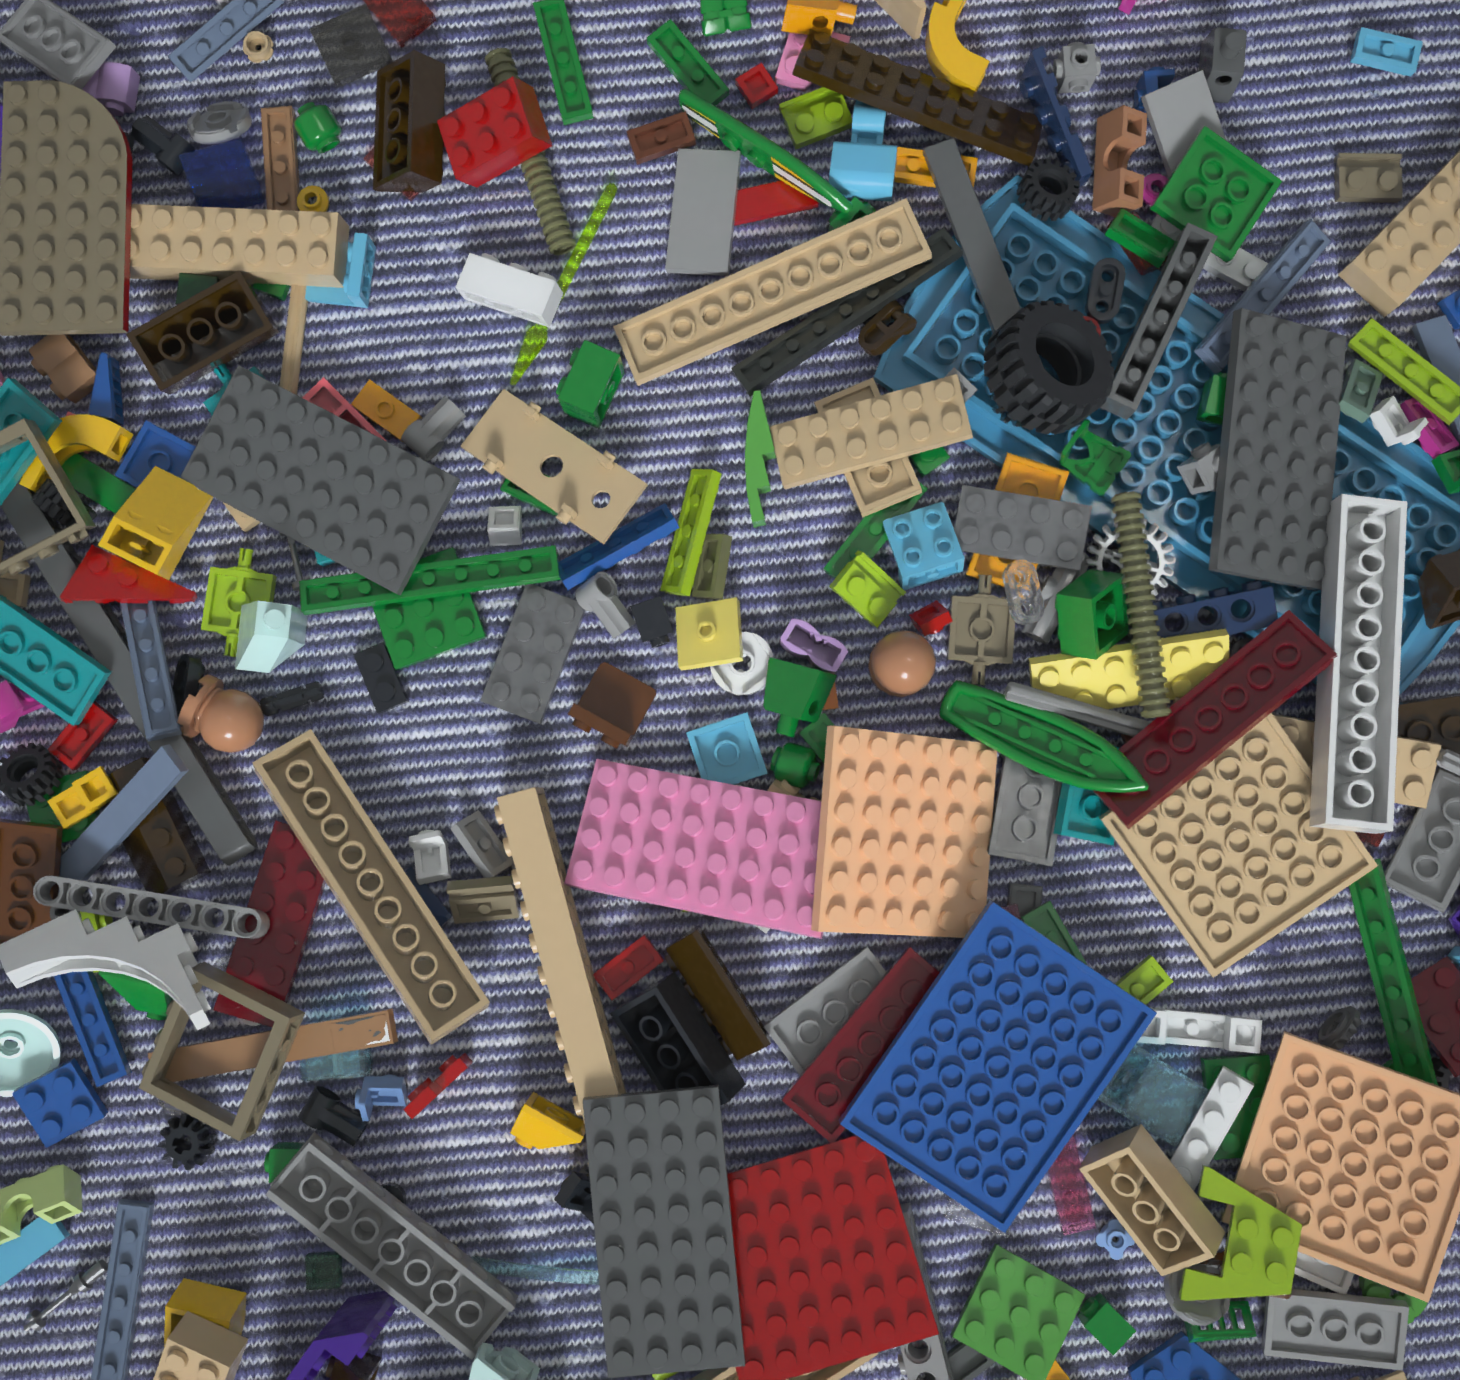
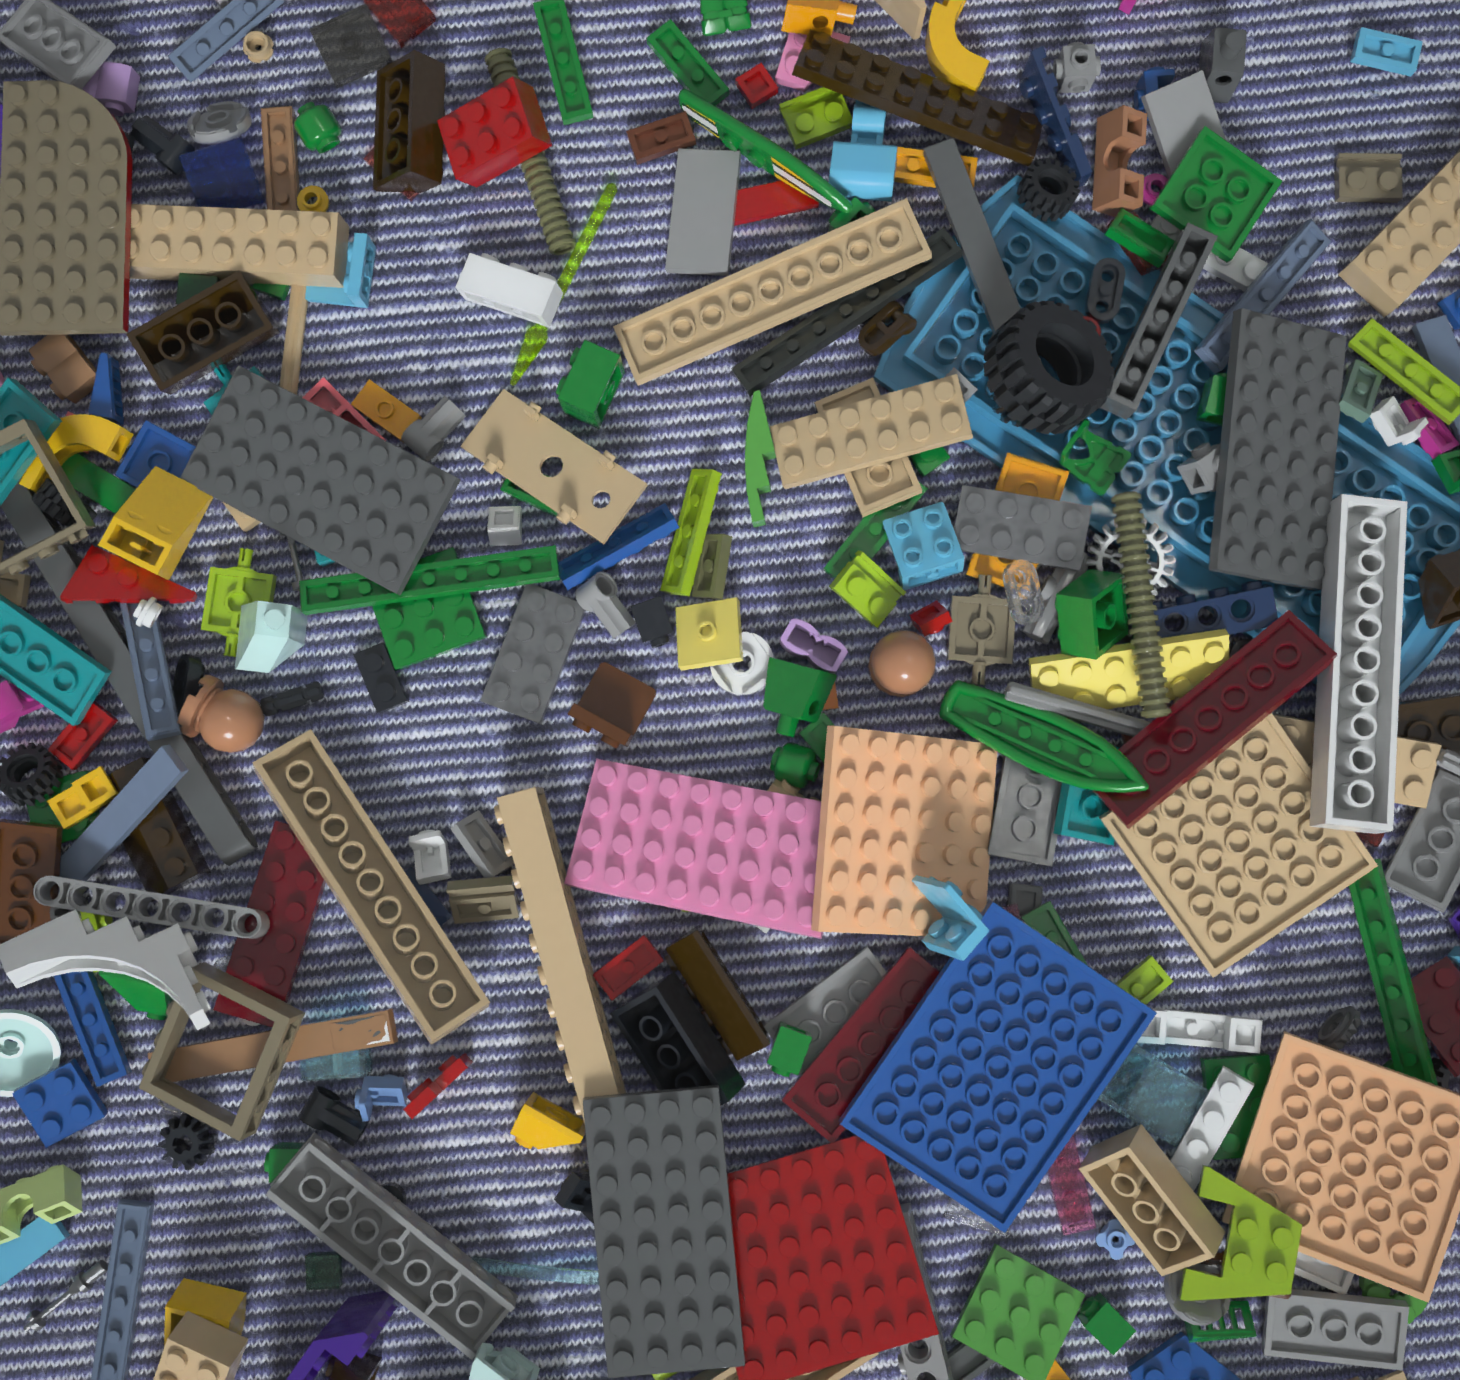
(147, 612): none -> white plate
(727, 751): medium azure plate -> none
(788, 1049): none -> green brick
(961, 923): none -> medium azure bracket

